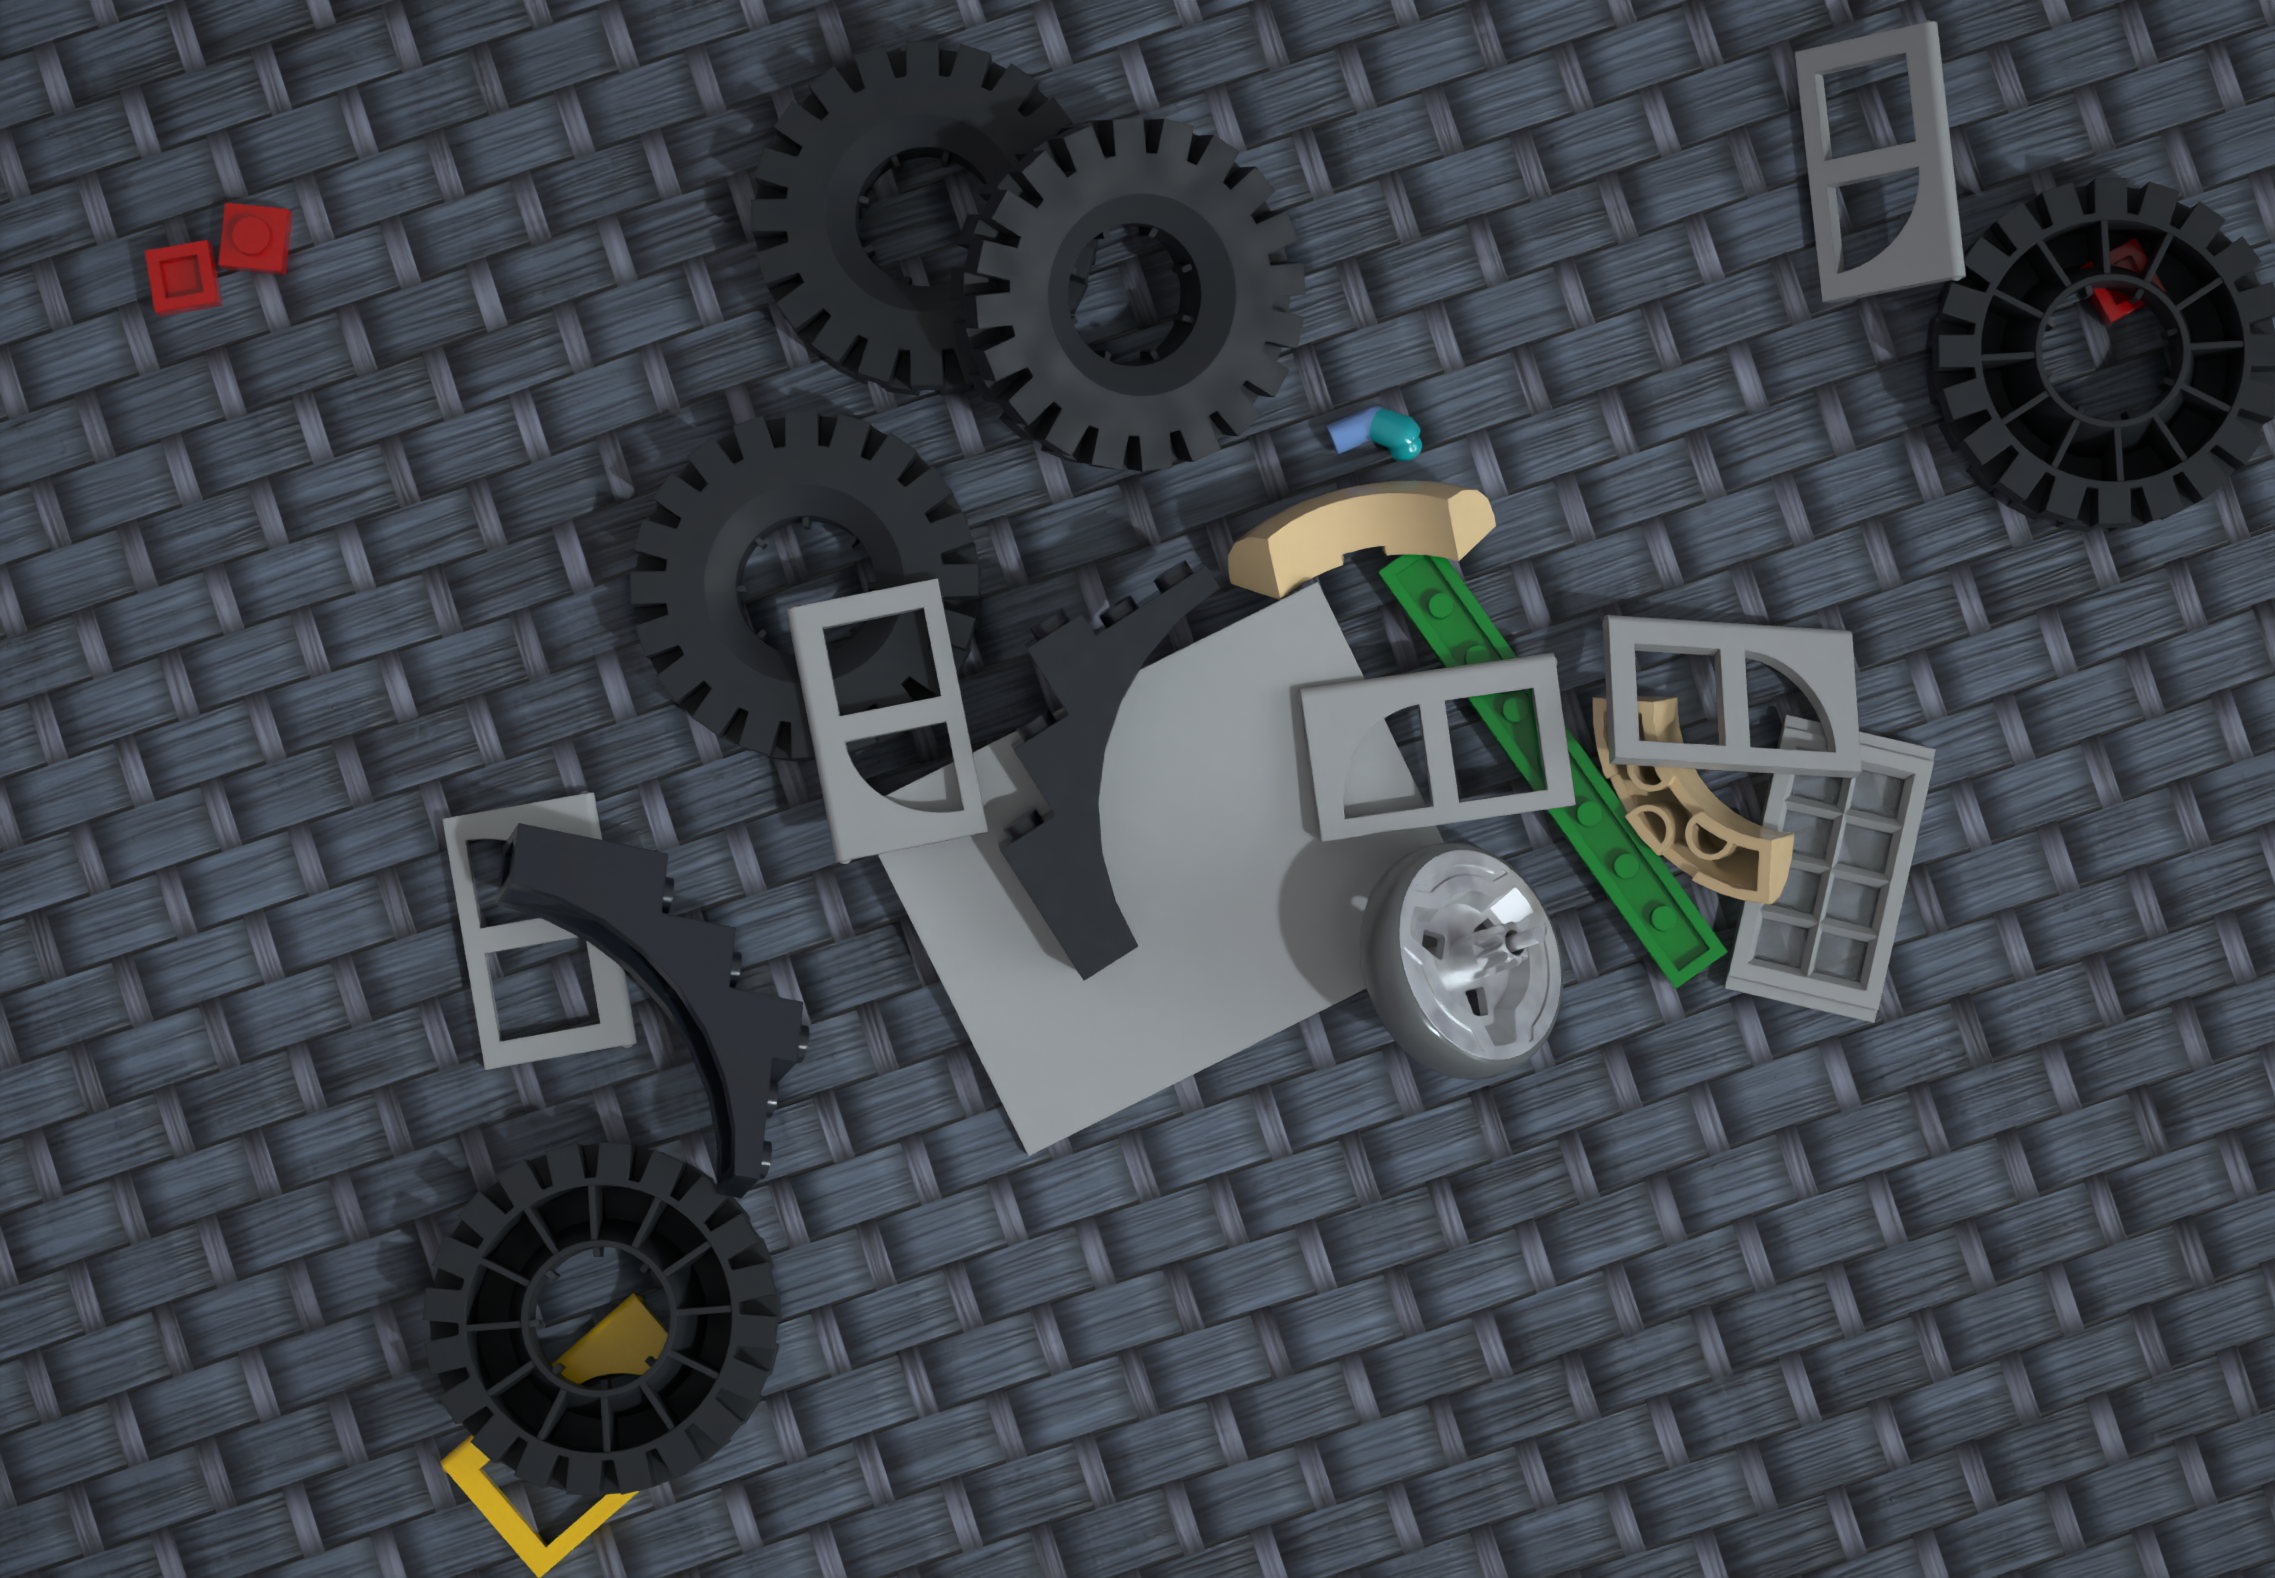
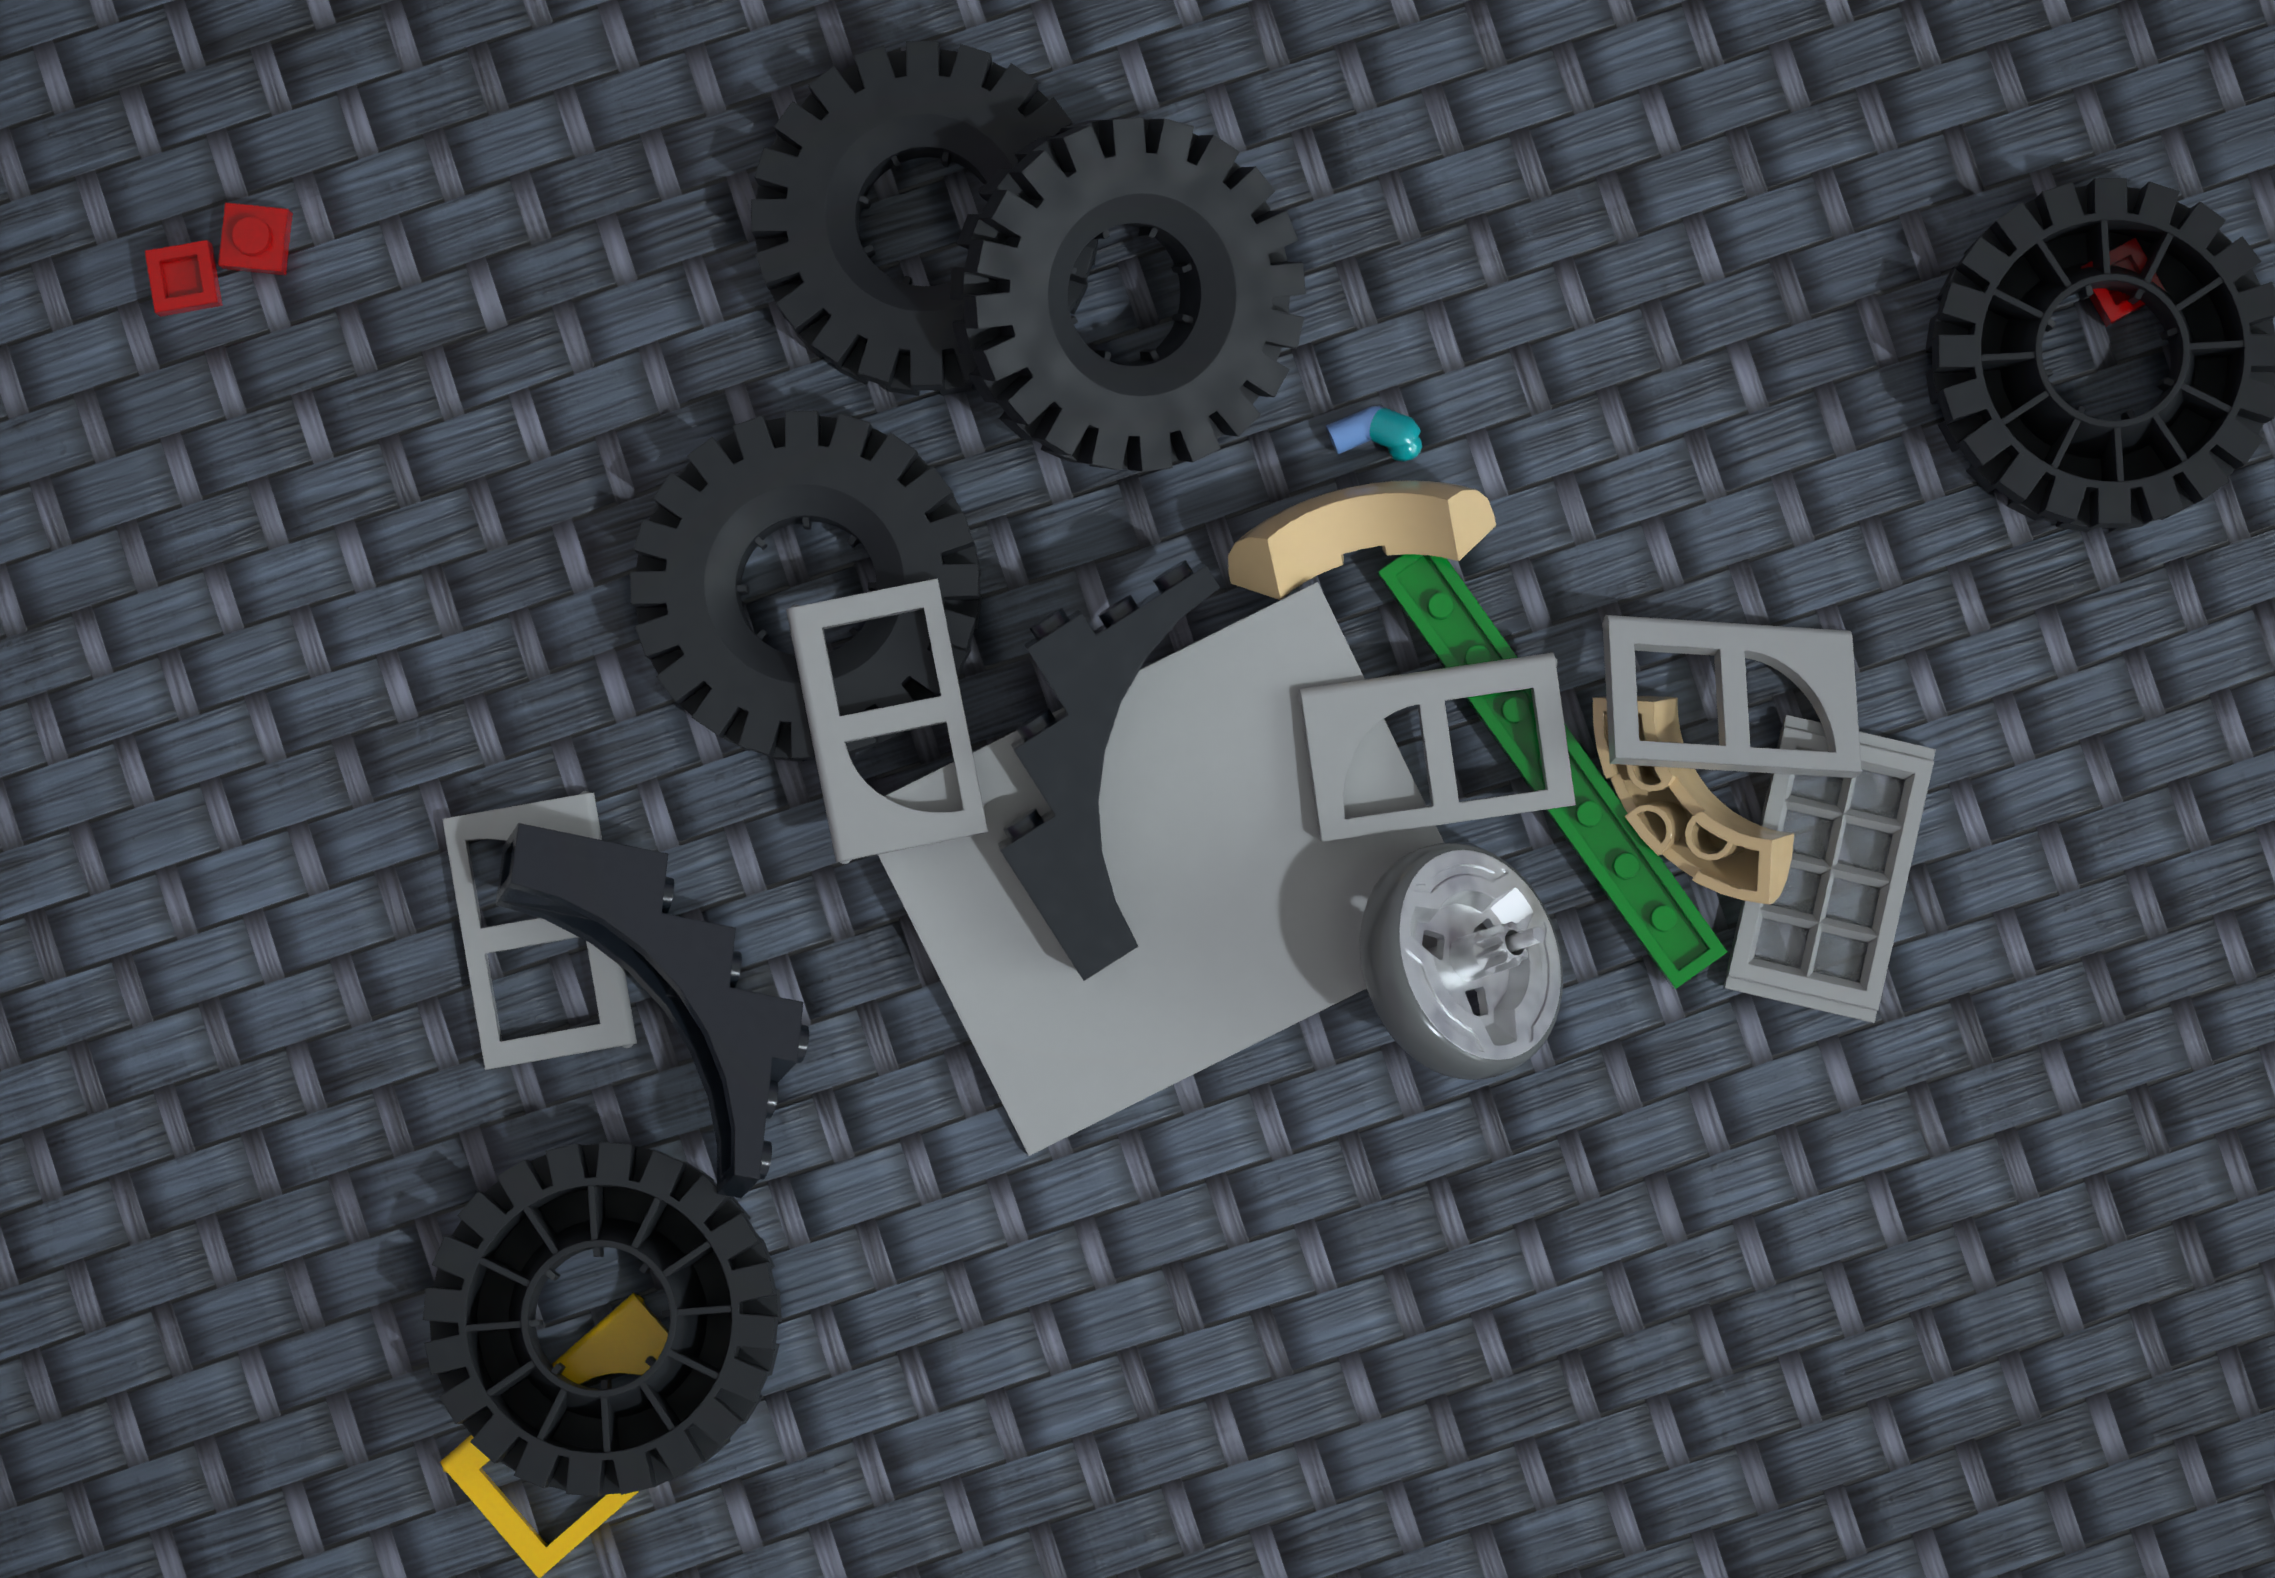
(1931, 241): light grey window -> none

